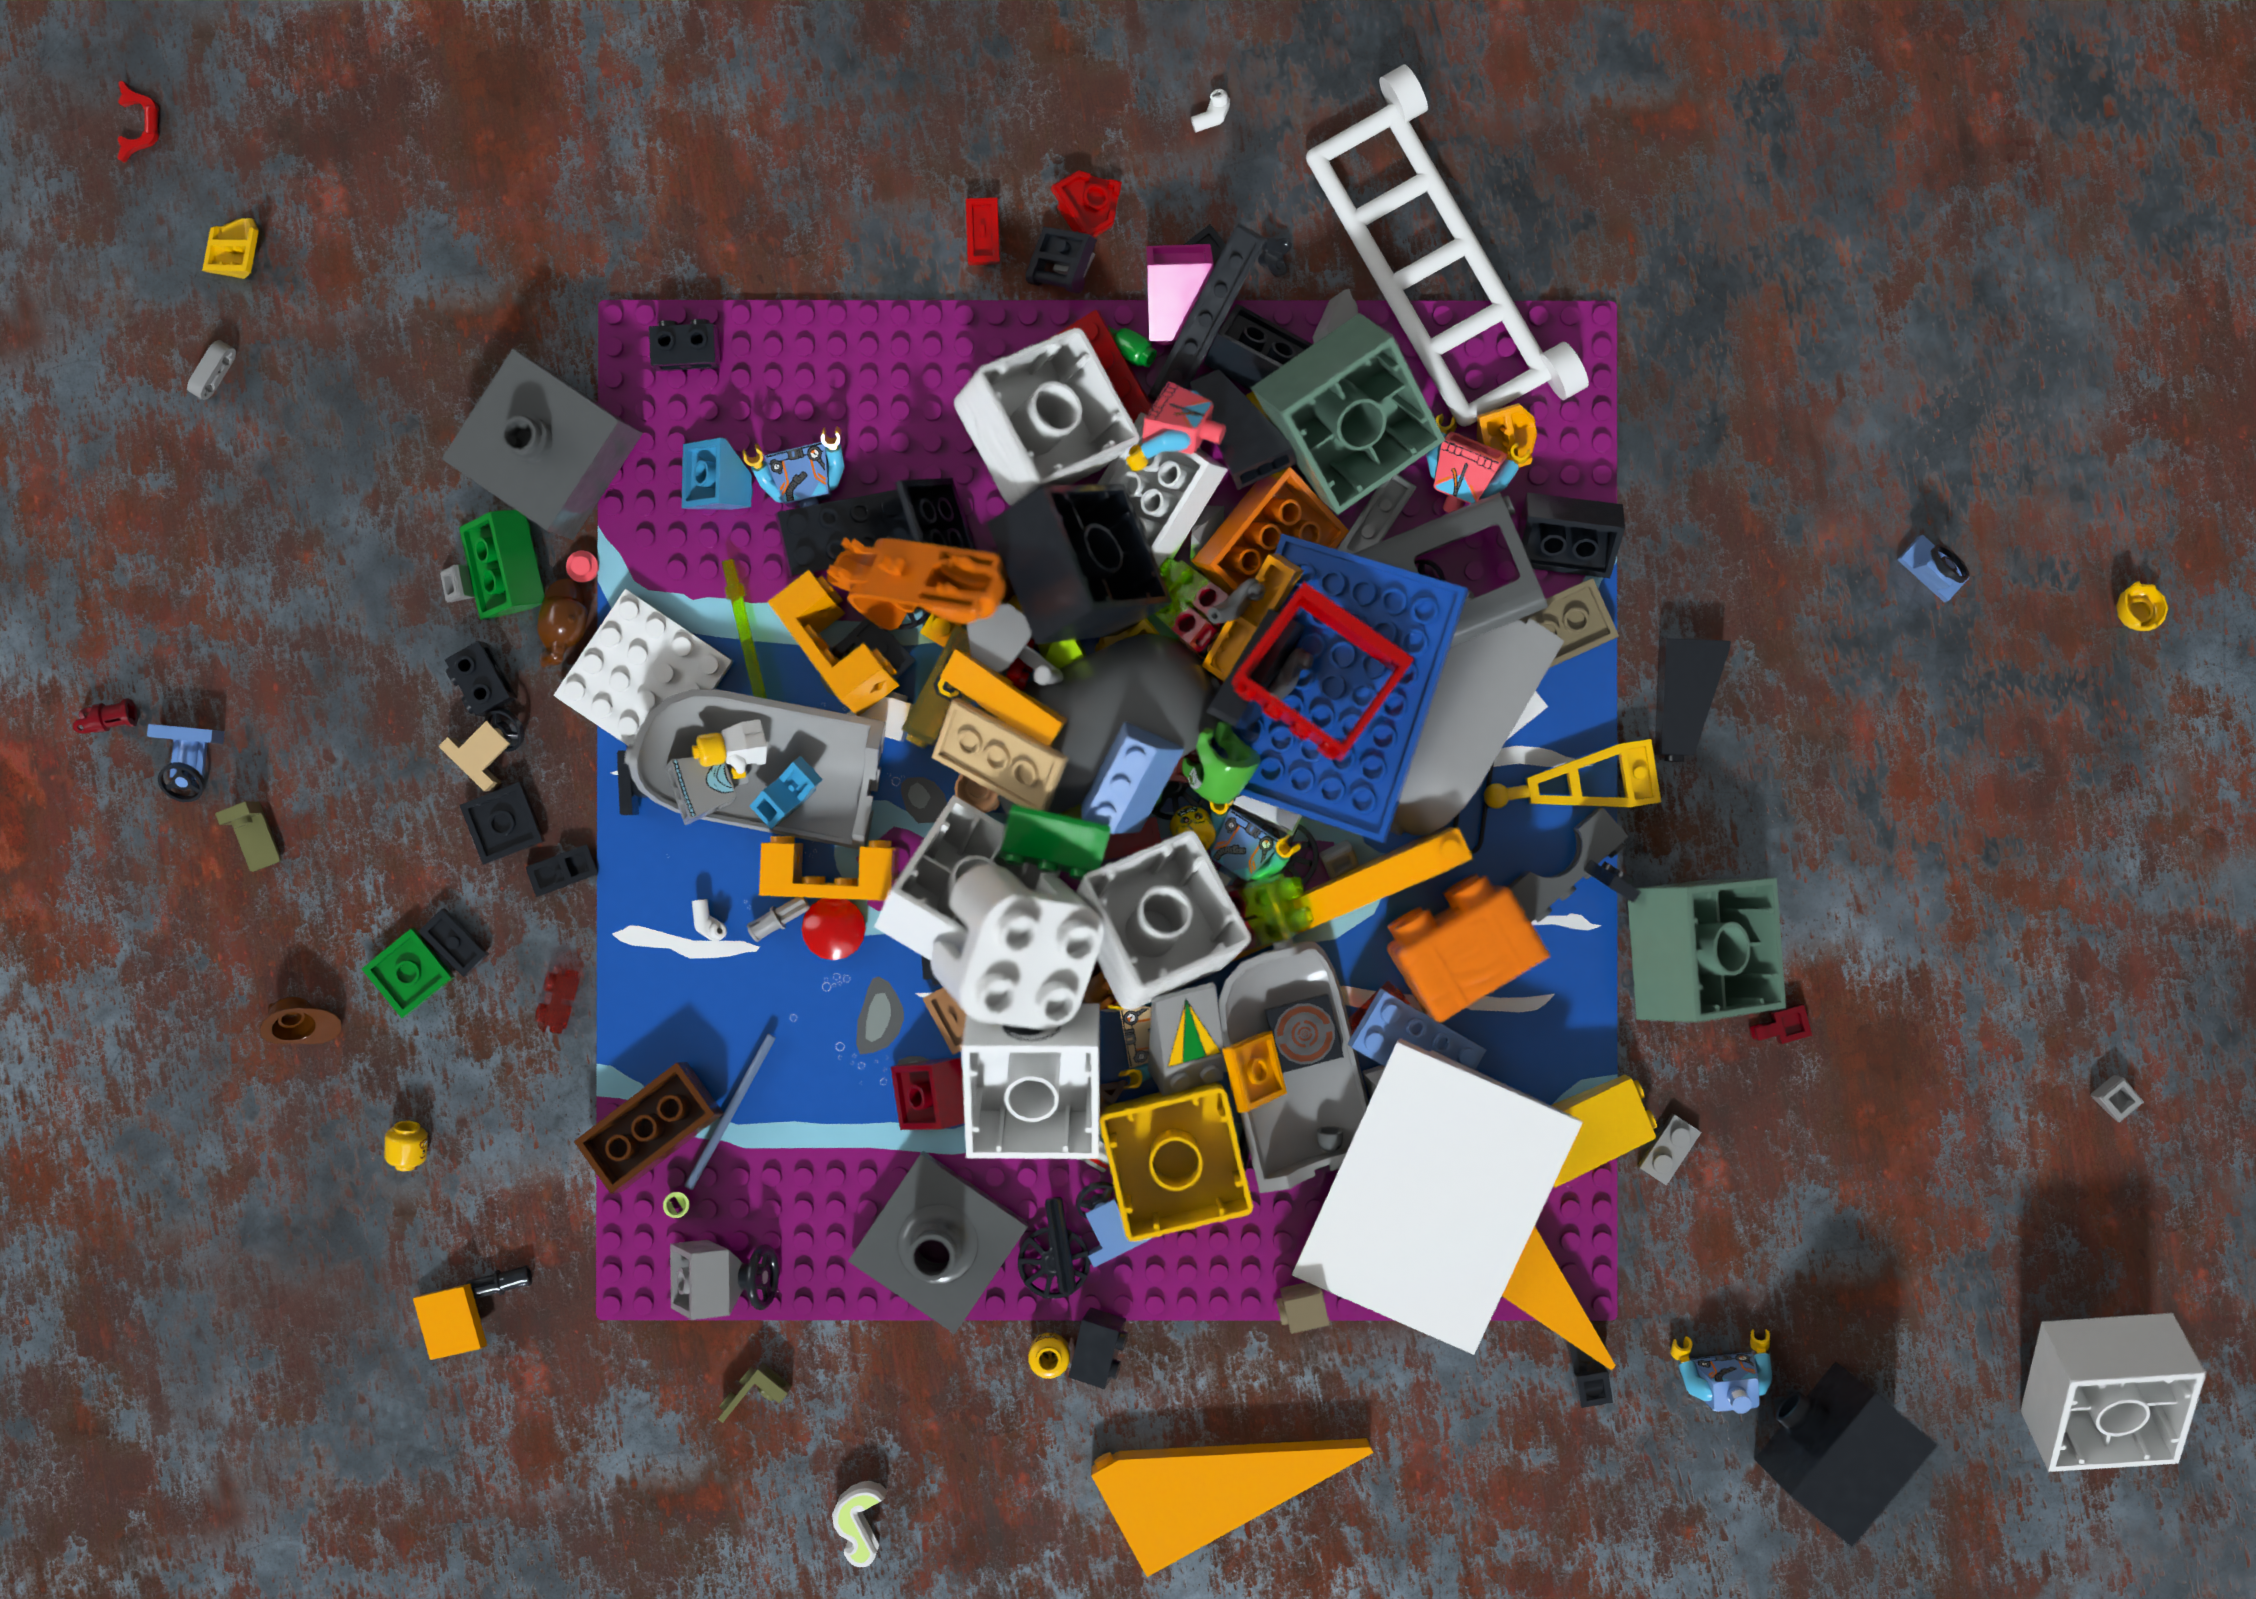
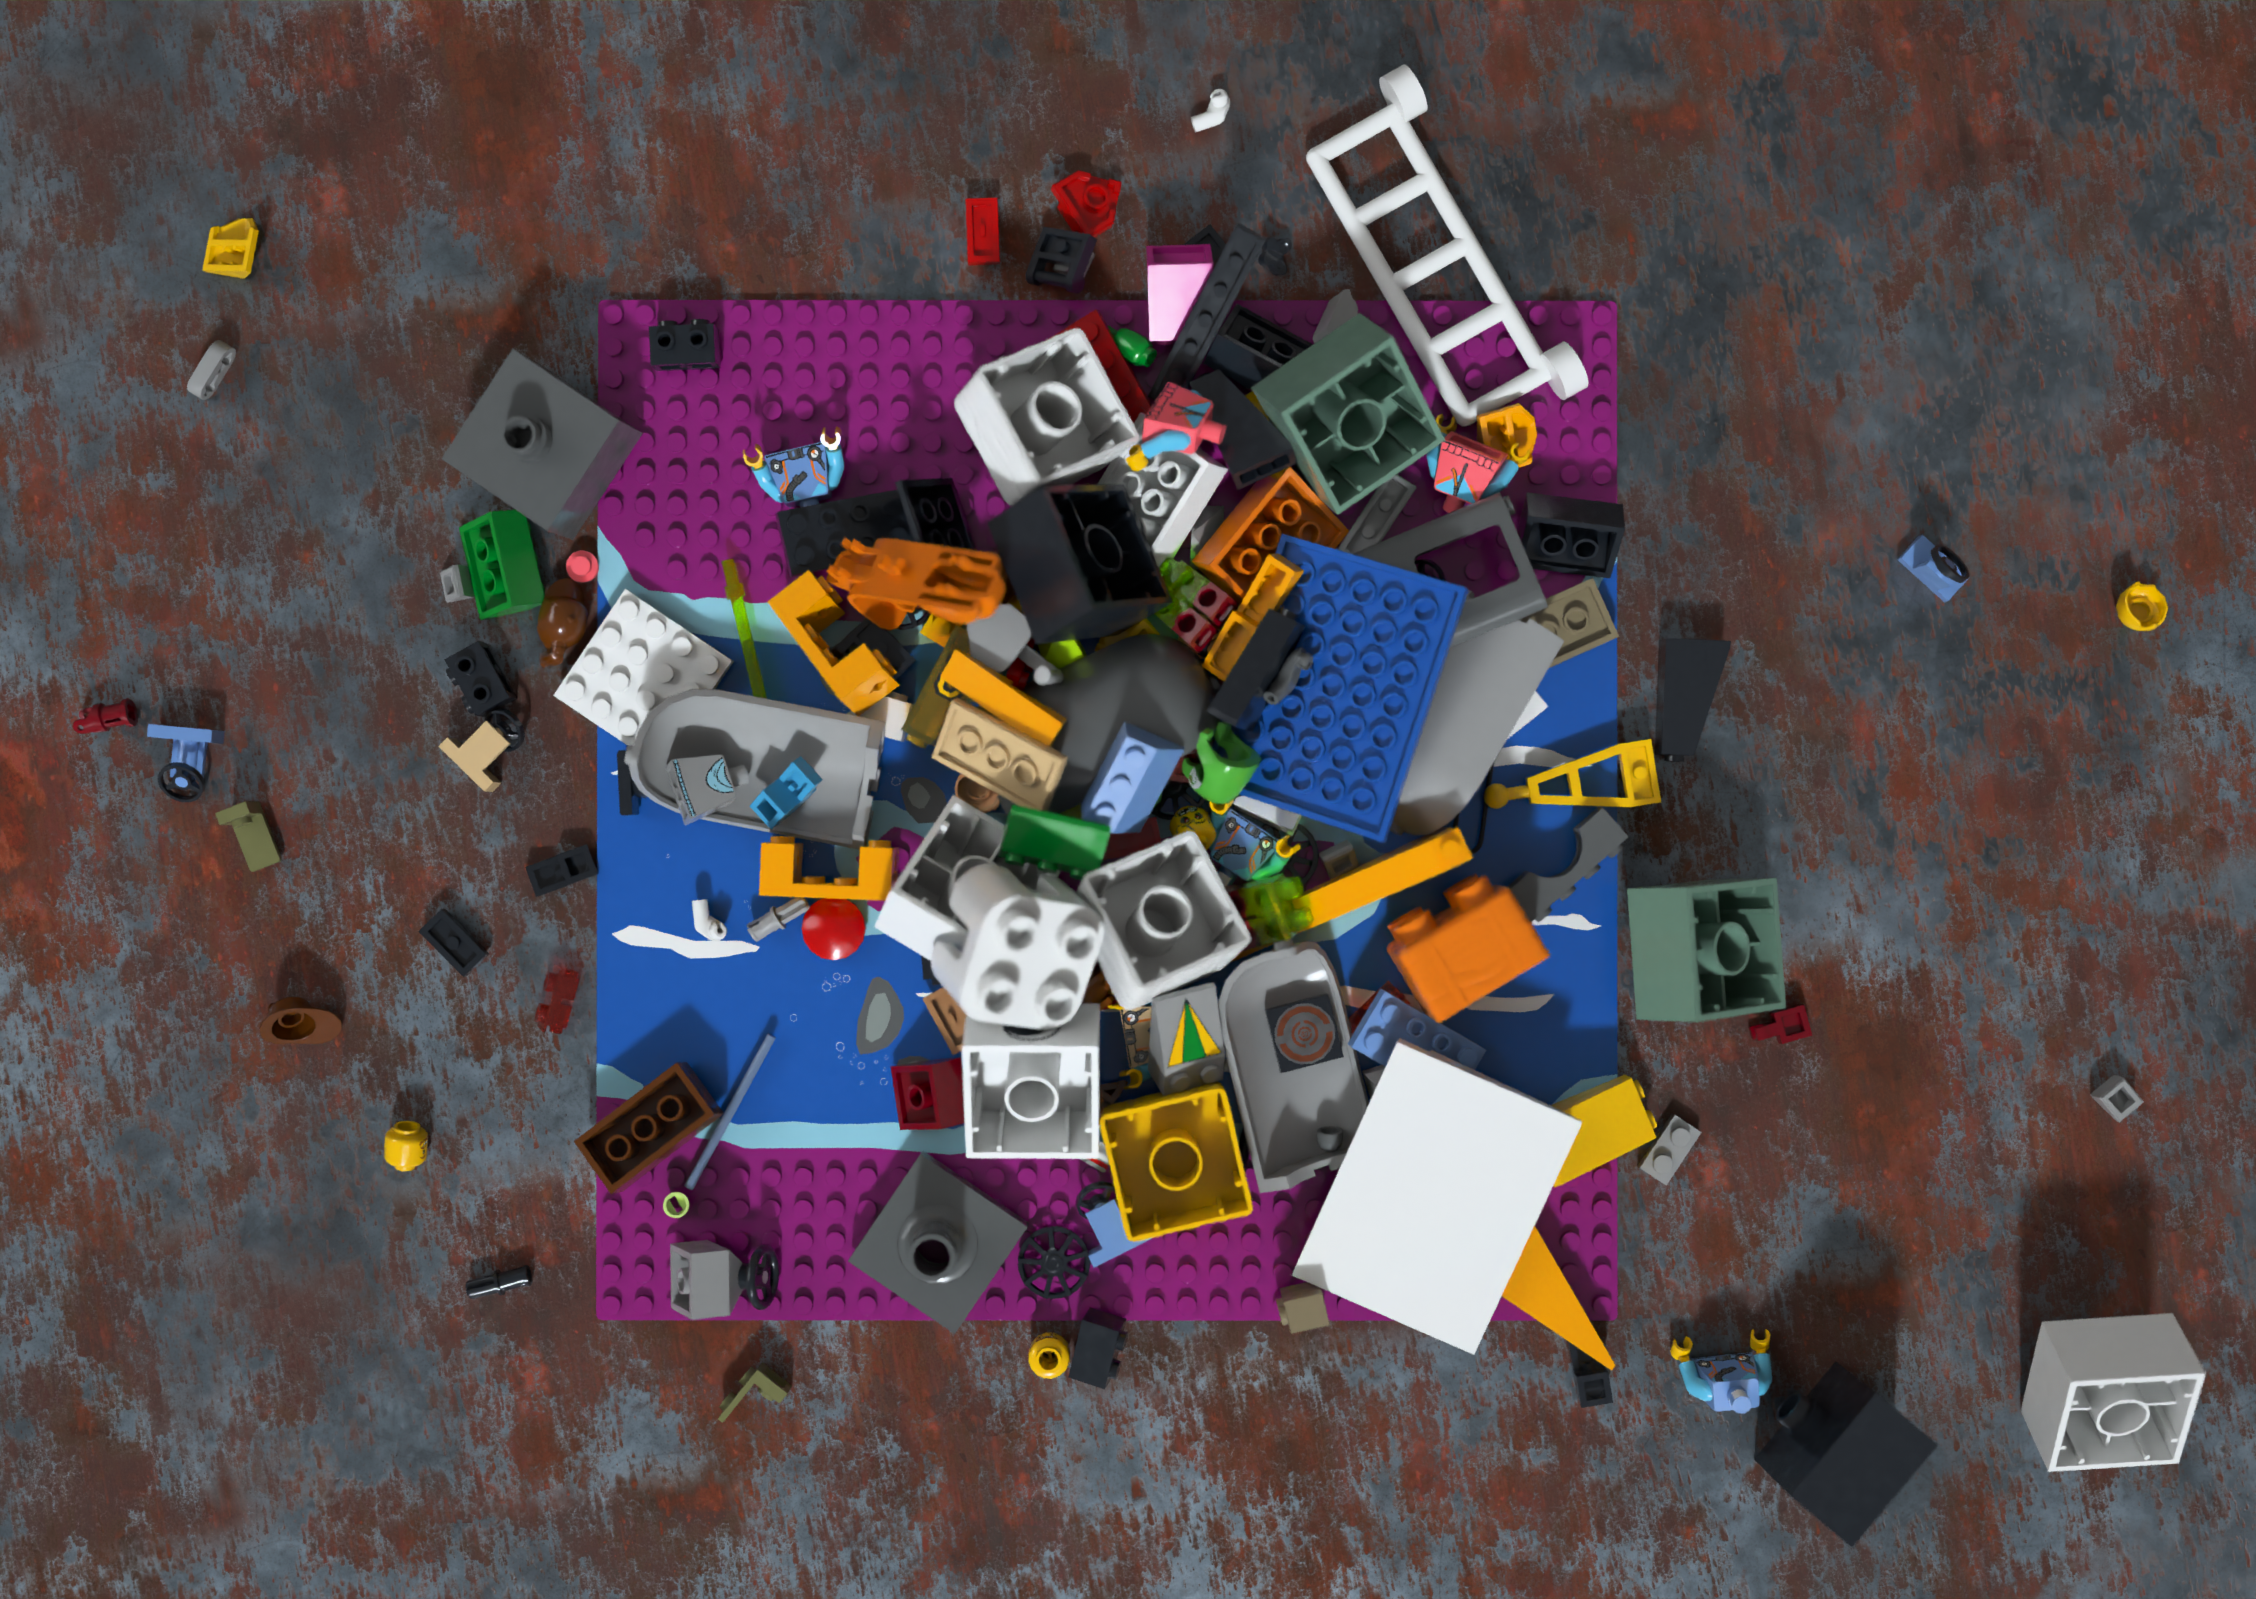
(150, 134): red helmet -> none
(408, 973): green plate -> none
(450, 1321): light orange tile -> none
(502, 823): black plate -> none
(714, 477): dark azure slope -> none
(737, 746): white piece -> none
(852, 1524): white animal -> none
(1060, 1245): black axle -> none
(1193, 1495): light orange slope -> none
(1237, 602): dark grey arm -> none
(1254, 1071): light orange tile -> none
(1349, 628): red window -> none
(1613, 879): black plate -> none

